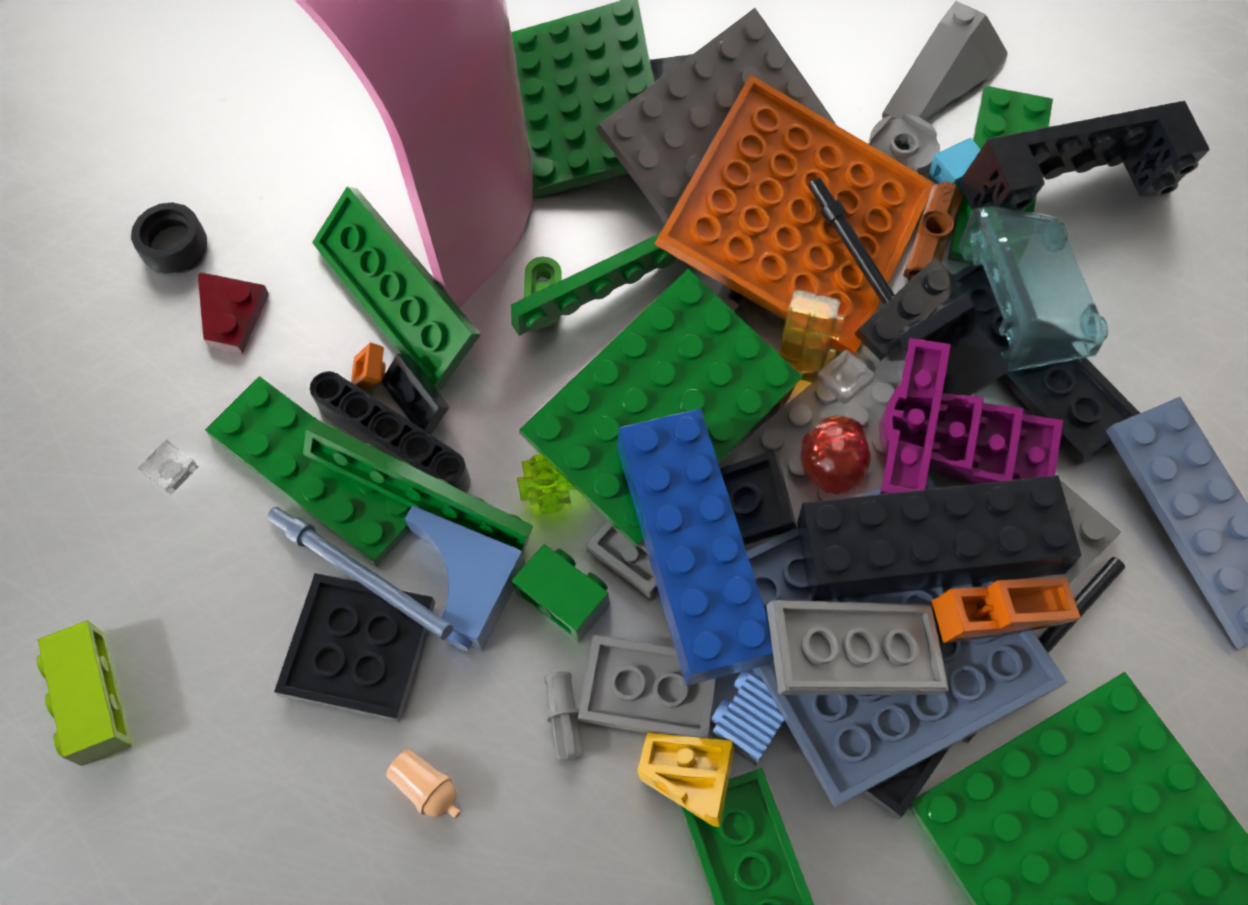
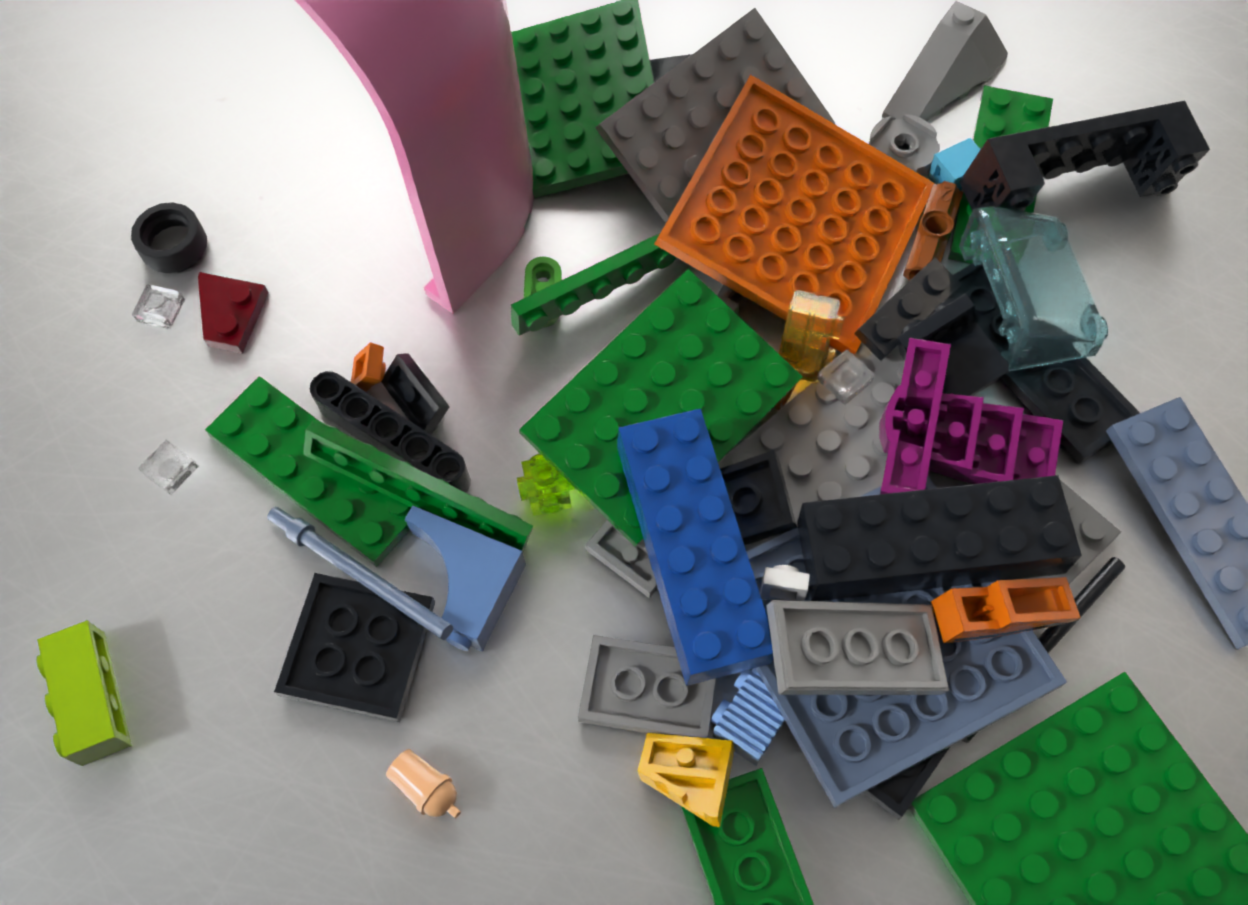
(158, 306): none -> clear plate
(395, 287): green plate -> none
(562, 591): green brick -> none
(563, 716): light grey axle -> none
(784, 583): none -> white plate
(834, 214): black bar -> none
(836, 454): clear red hair -> none

